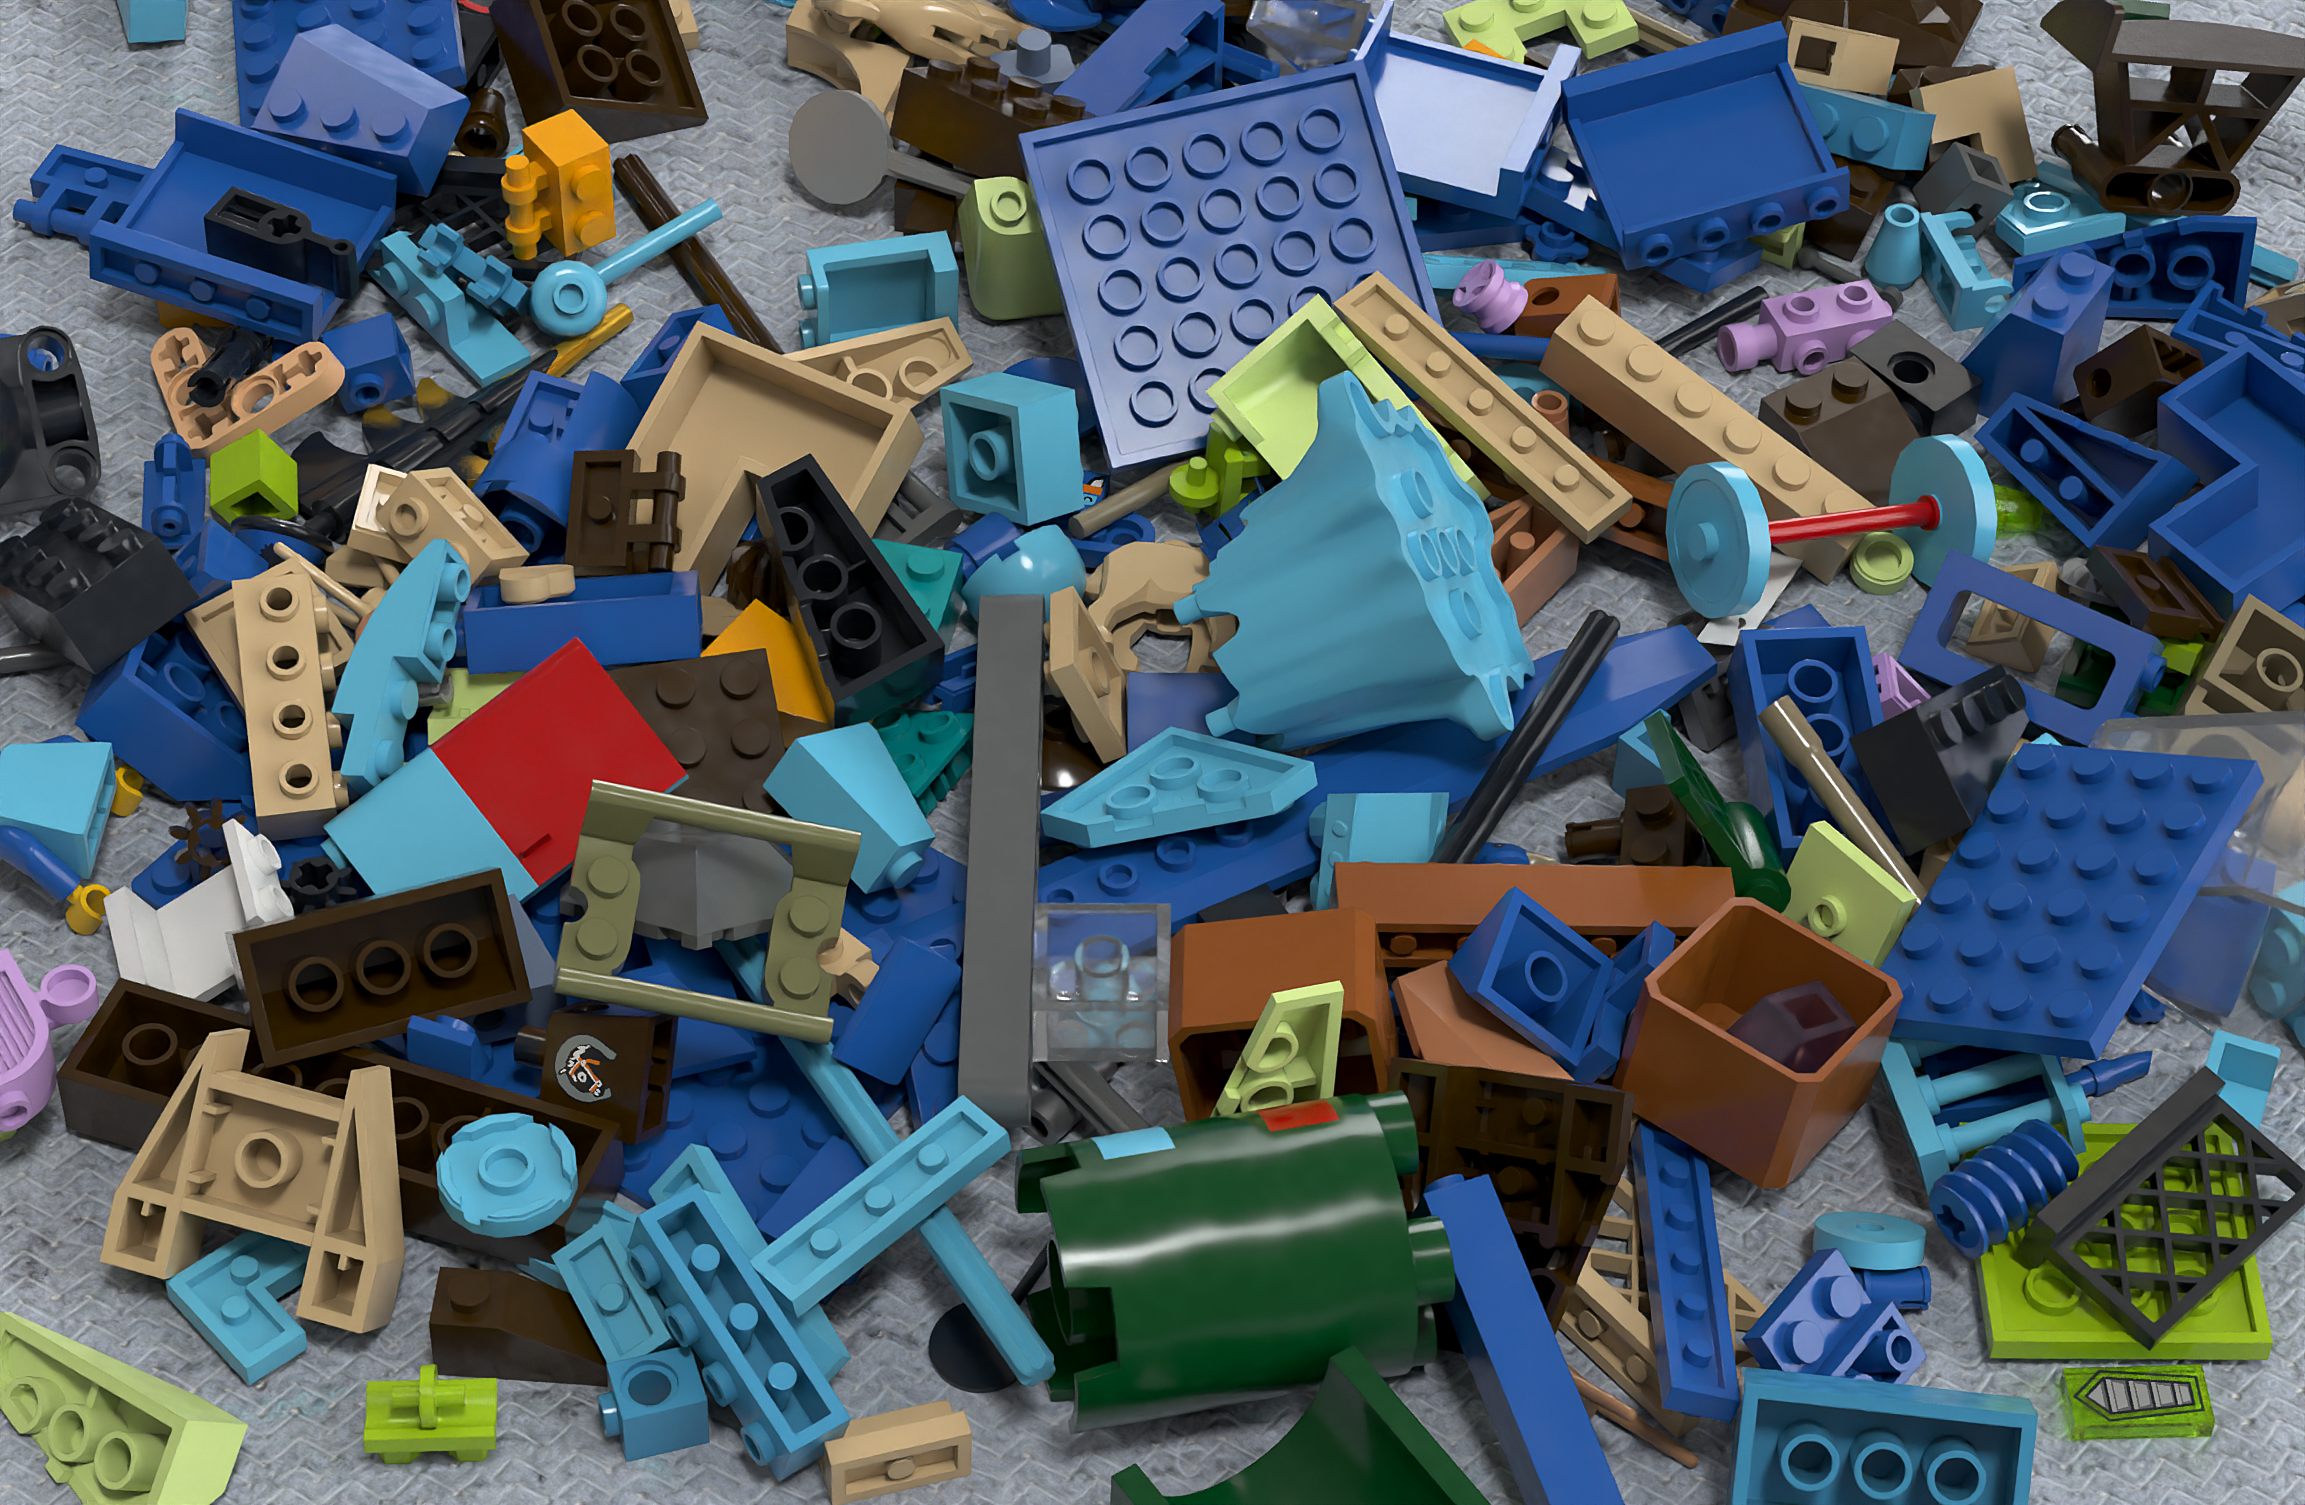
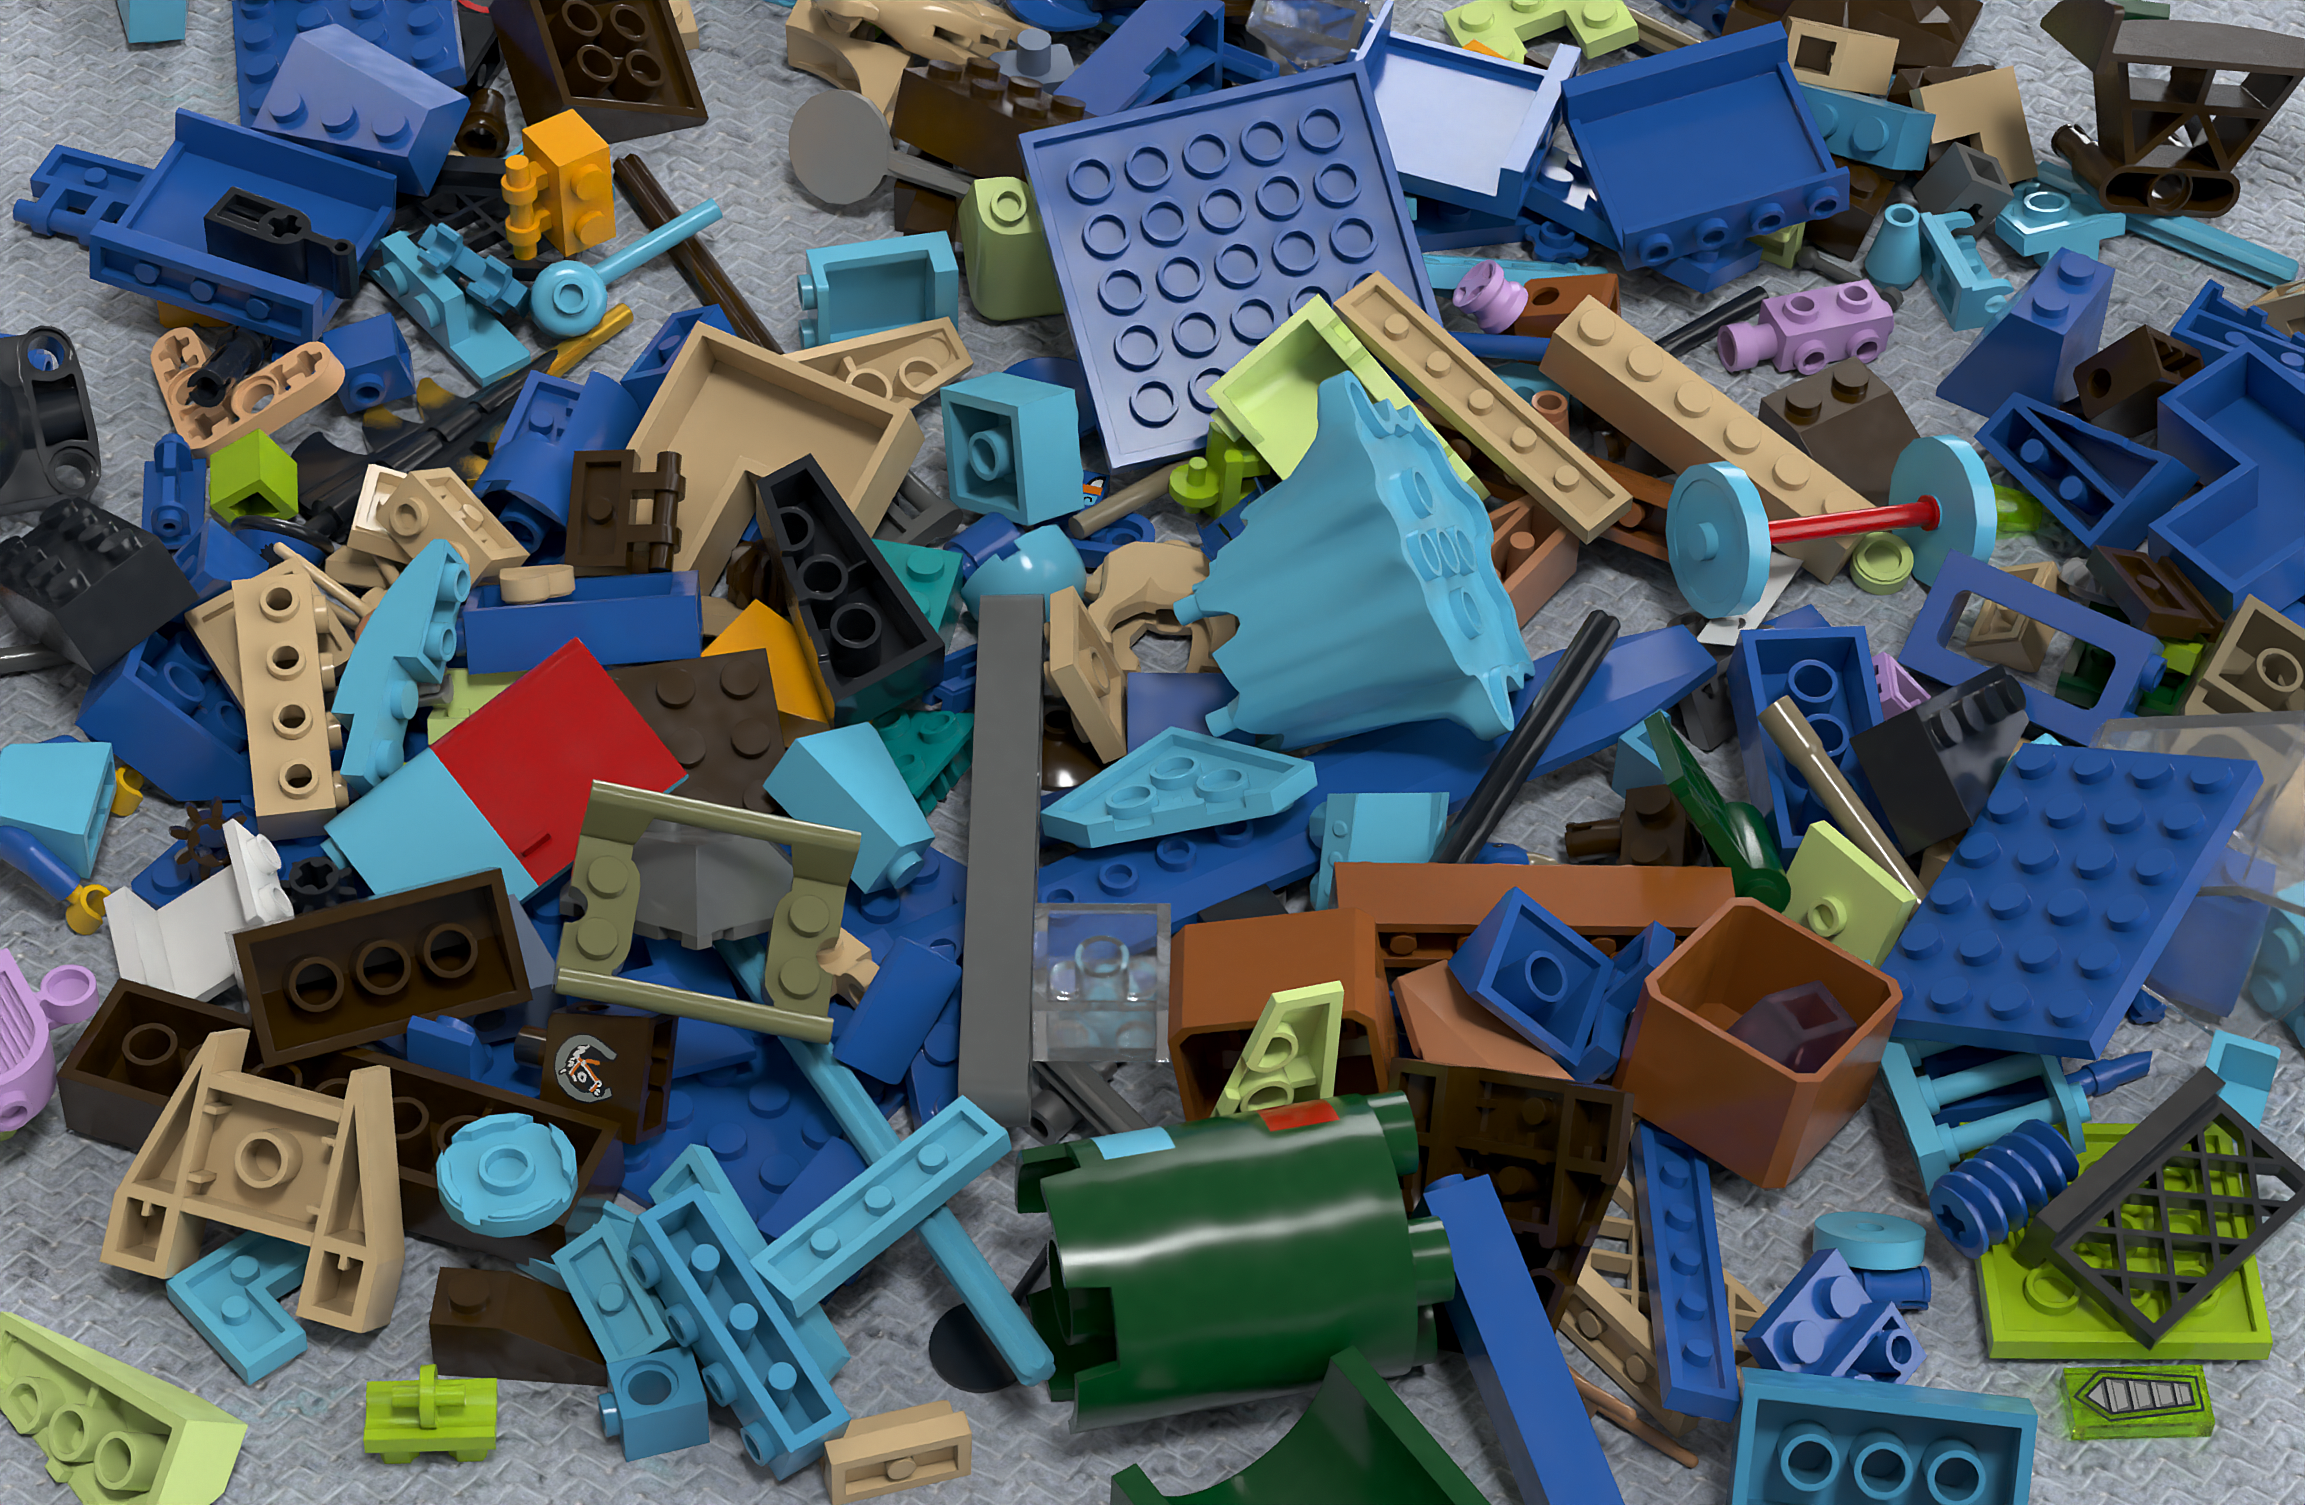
(1928, 383): black brick -> none
(2165, 264): blue wedge -> none

